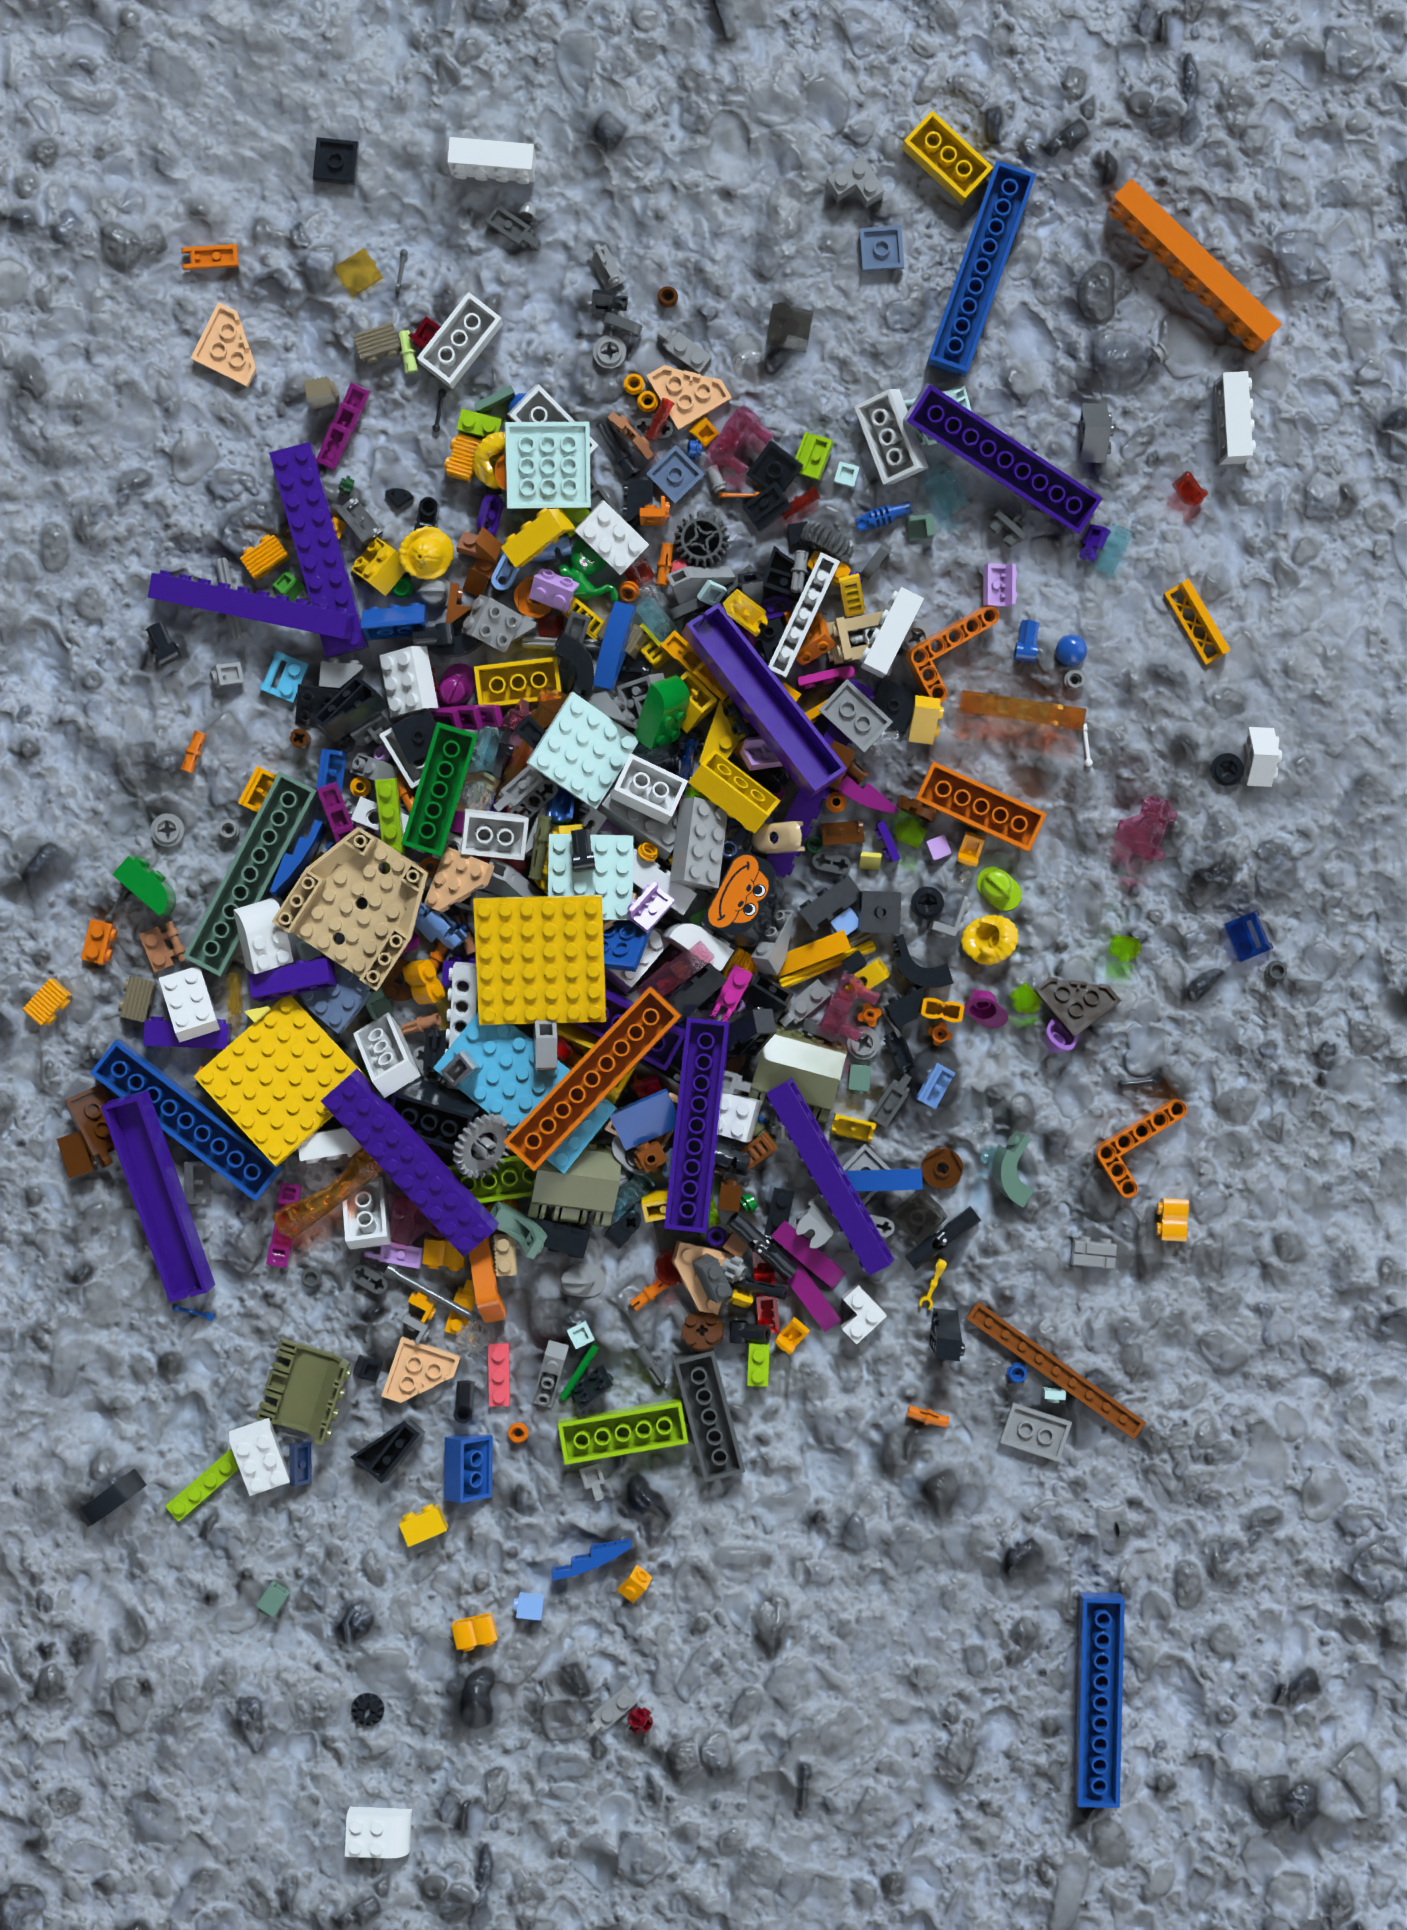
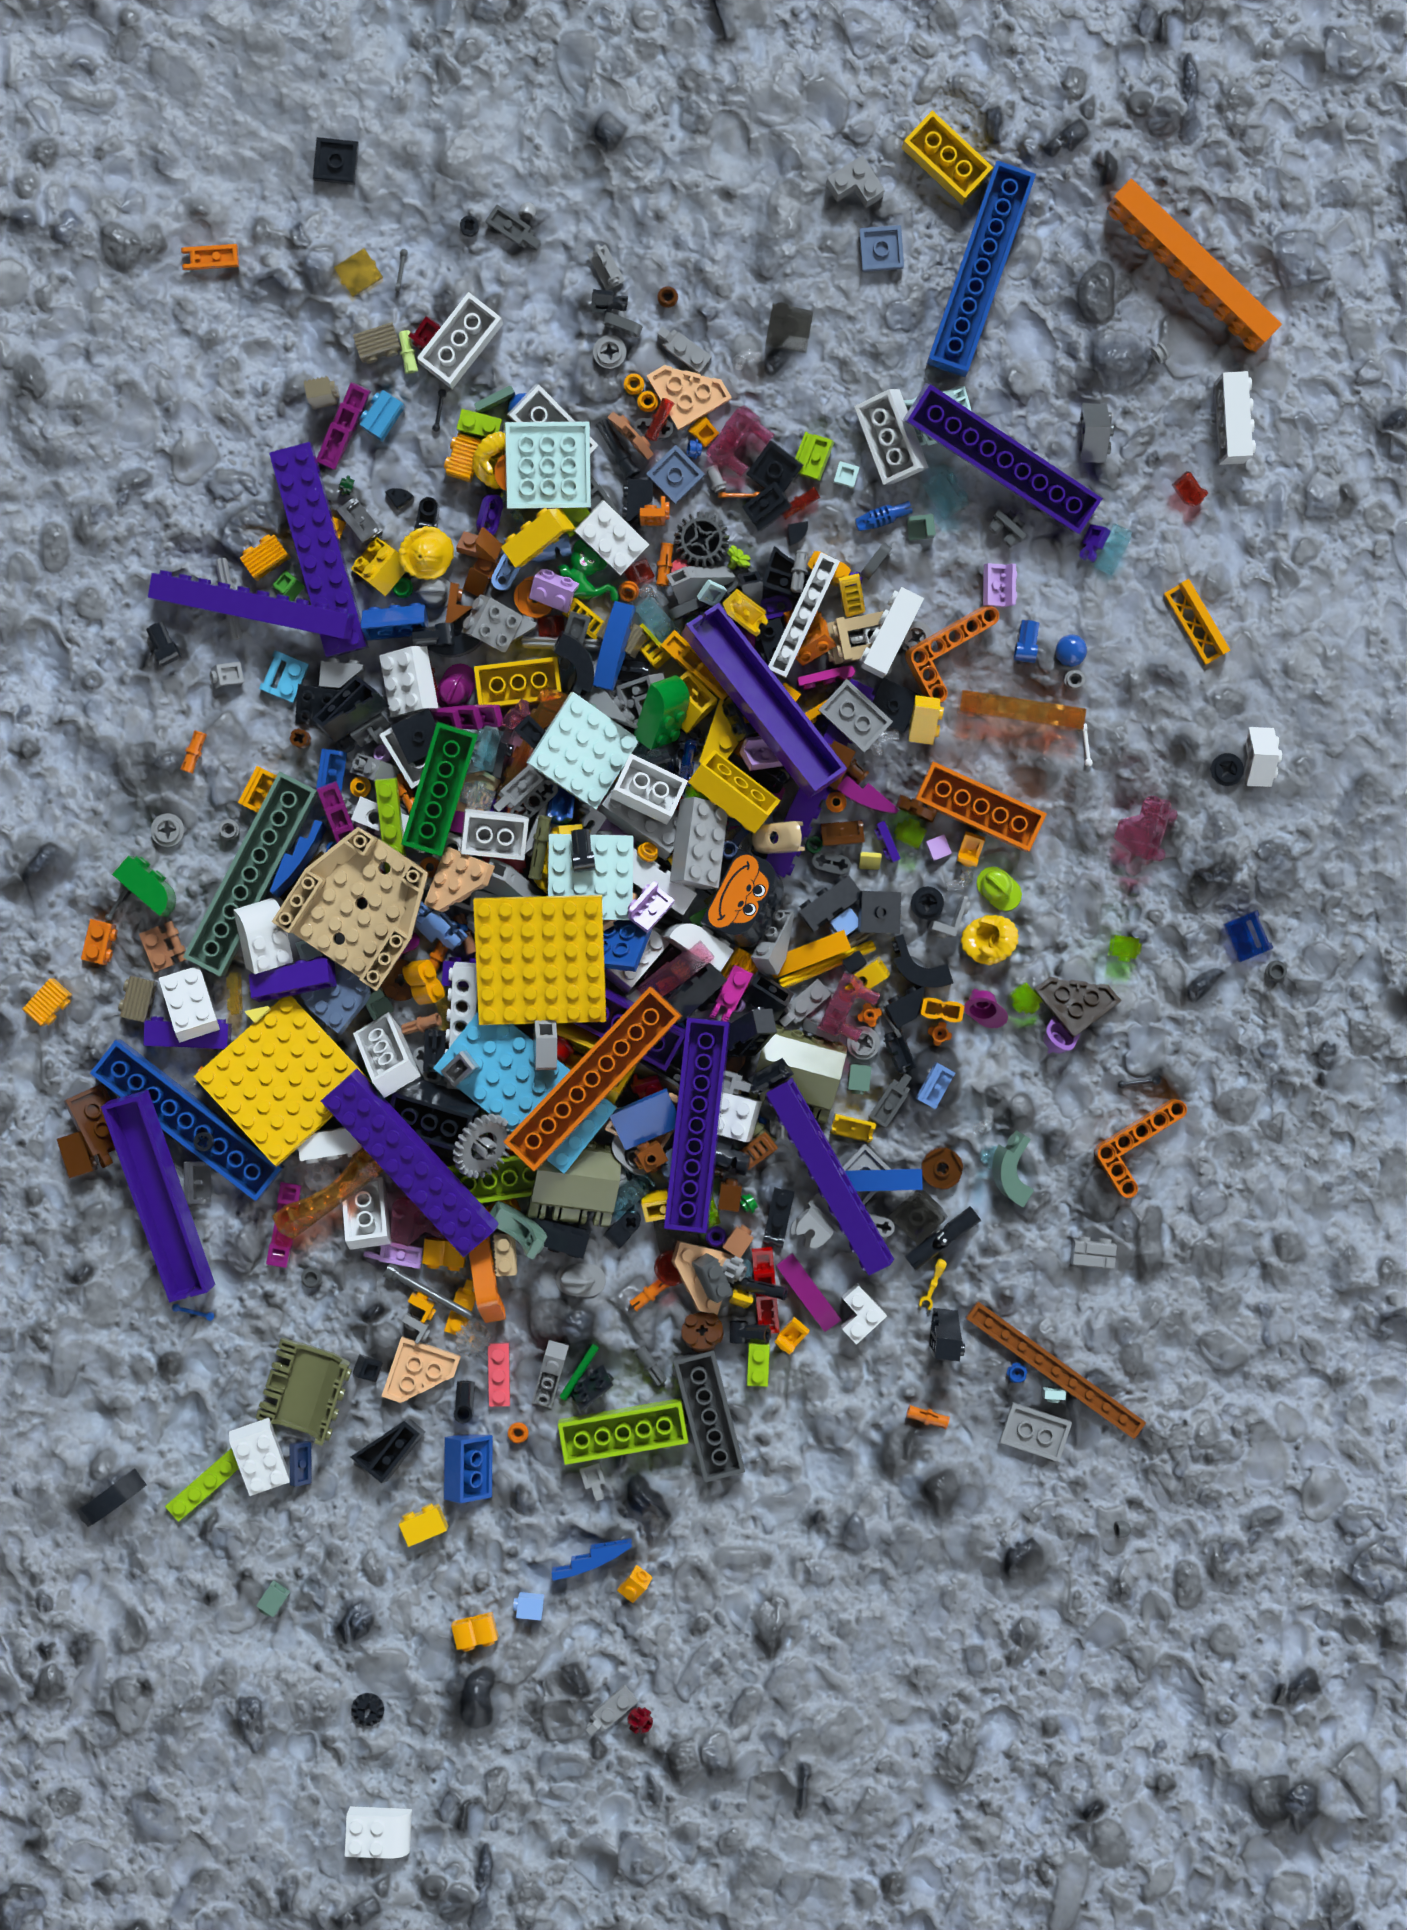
(210, 1142): none -> black bush
(225, 347): light nougat plate -> none
(372, 1274): dark grey beam -> none
(381, 415): none -> dark azure brick
(475, 226): none -> black bush
(491, 160): white brick -> none
(580, 1334): light aqua plate -> none
(737, 558): none -> lime plant
(765, 1249): black piece -> none
(770, 1076): none -> black hinge
(811, 1257): magenta slope -> none
(827, 540): dark grey gear -> none
(1099, 1699): blue brick -> none
(1172, 1220): light orange brick -> none

